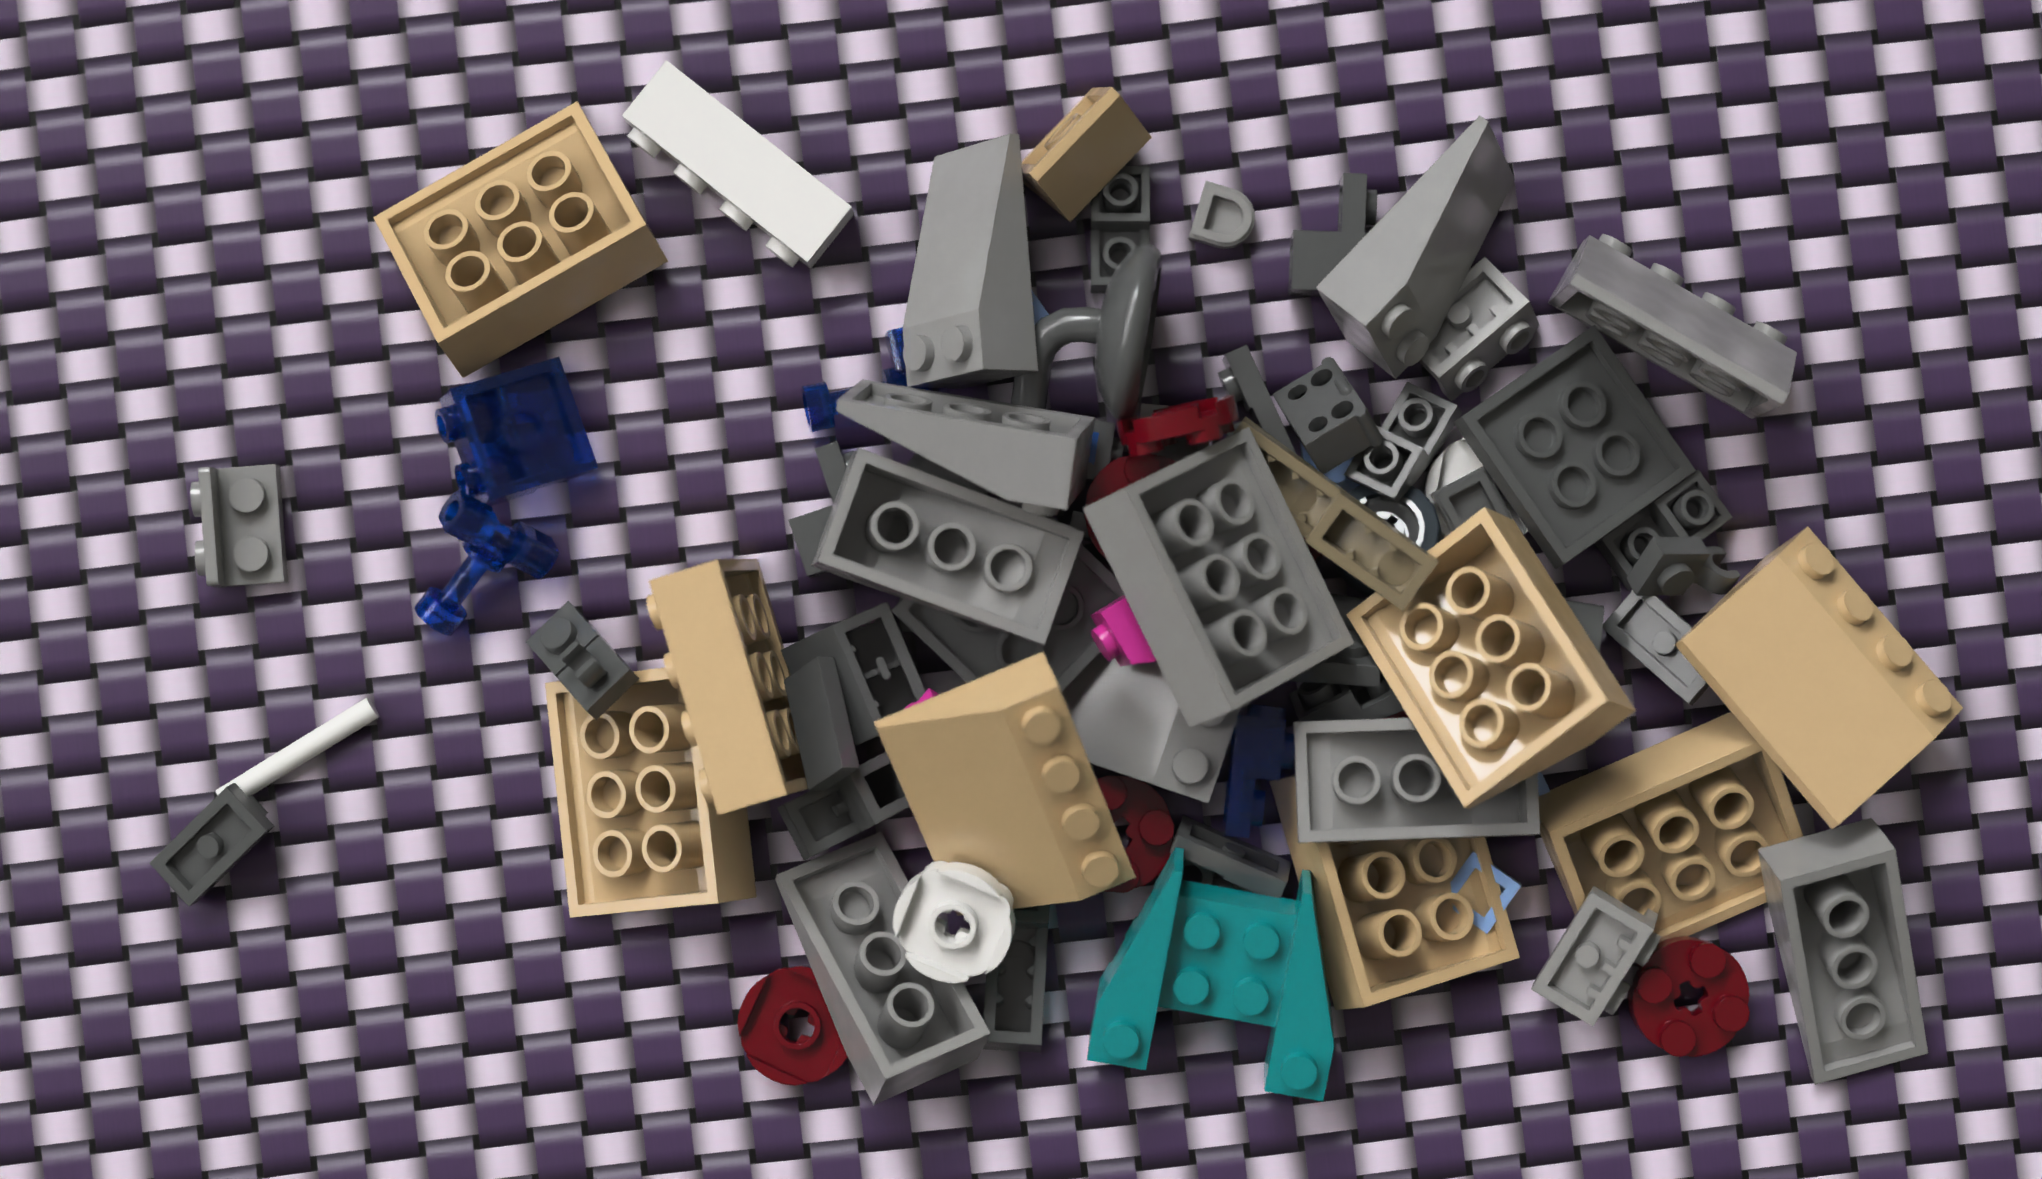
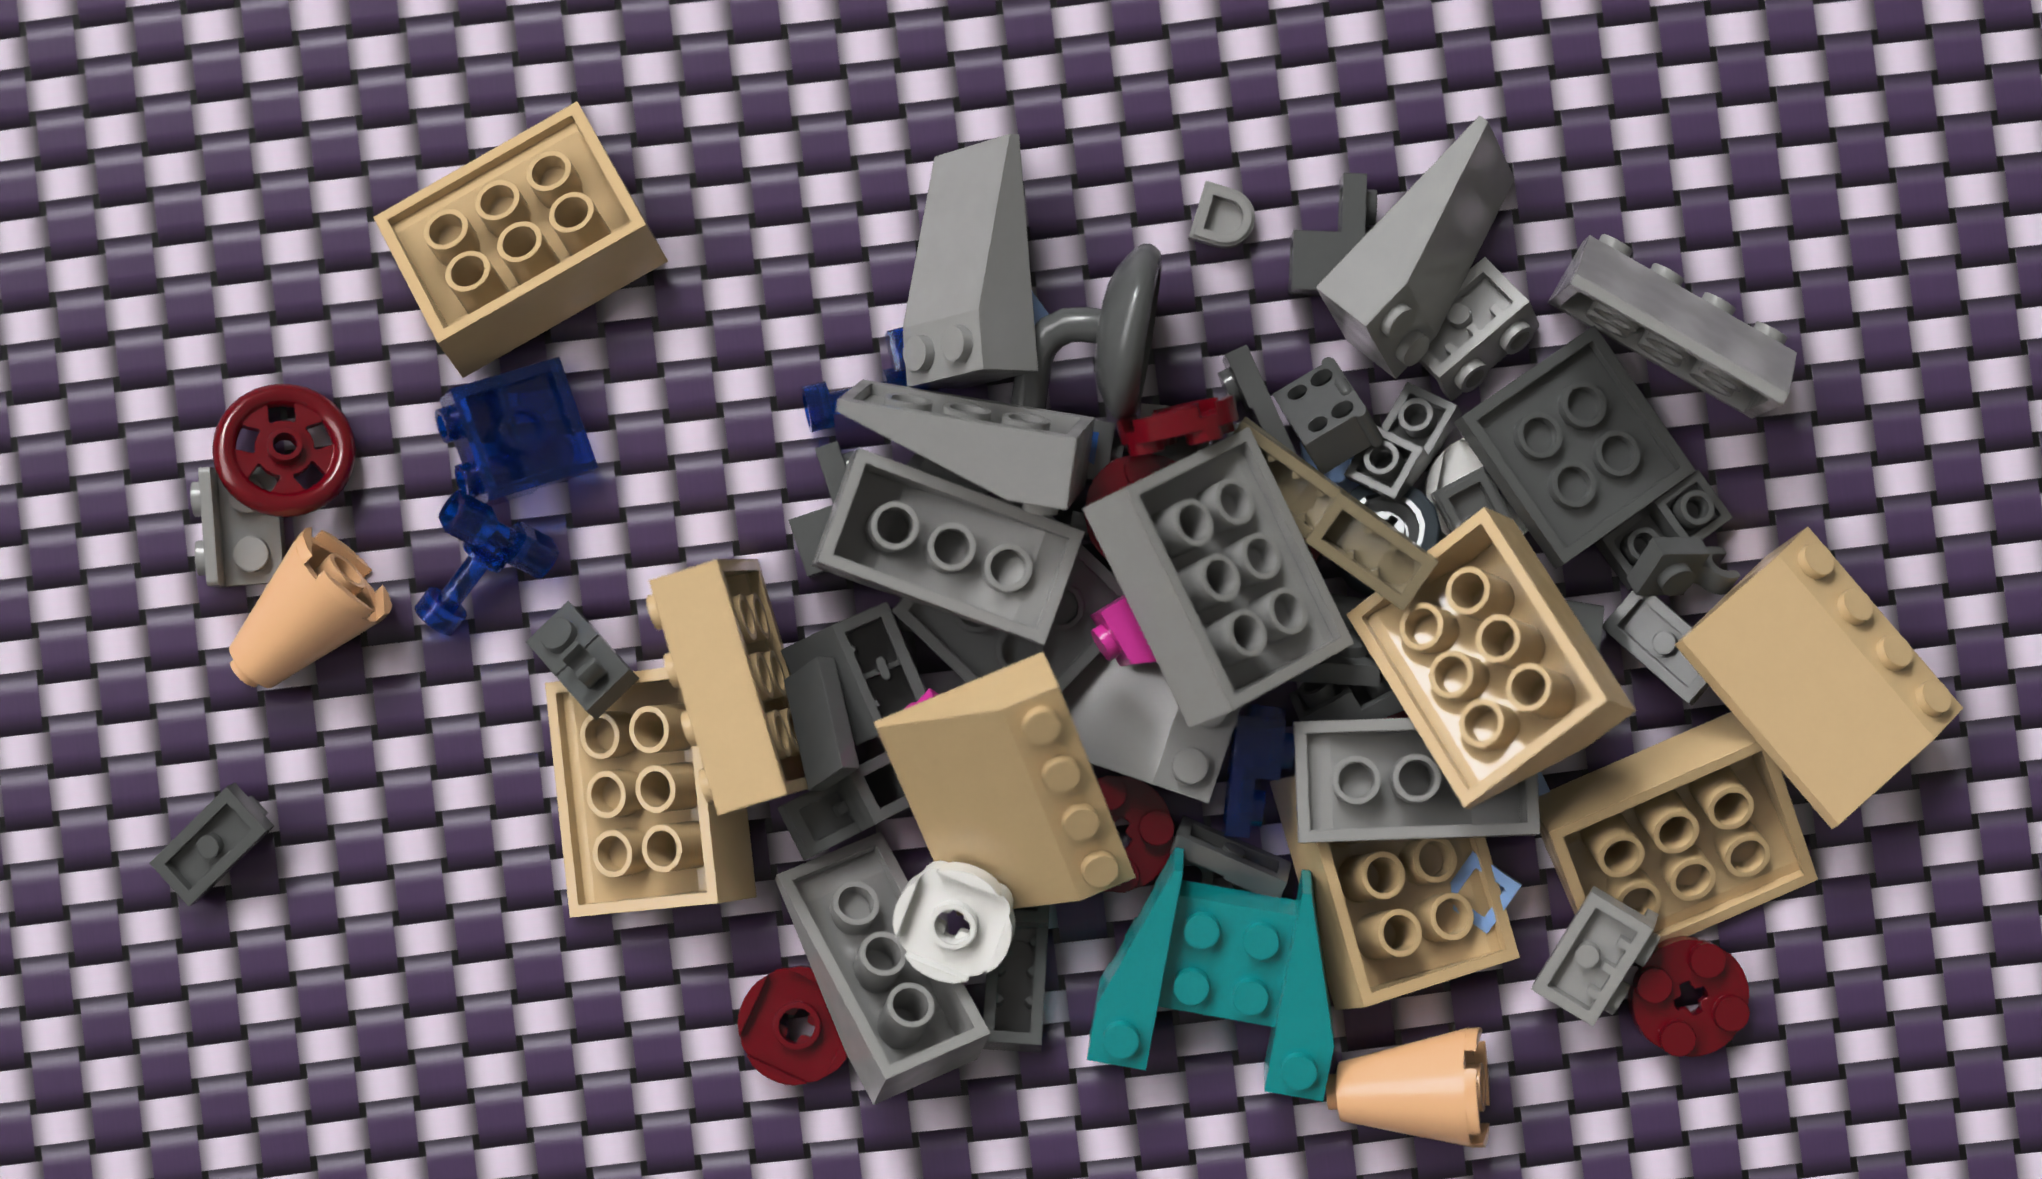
(287, 496): none -> dark red plate
(305, 748): white bar -> none
(306, 610): none -> light nougat cone
(737, 165): white brick -> none
(1084, 151): tan slope -> none
(1119, 222): dark grey slope -> none
(1418, 1089): none -> light nougat cone
(1845, 948): light grey slope -> none

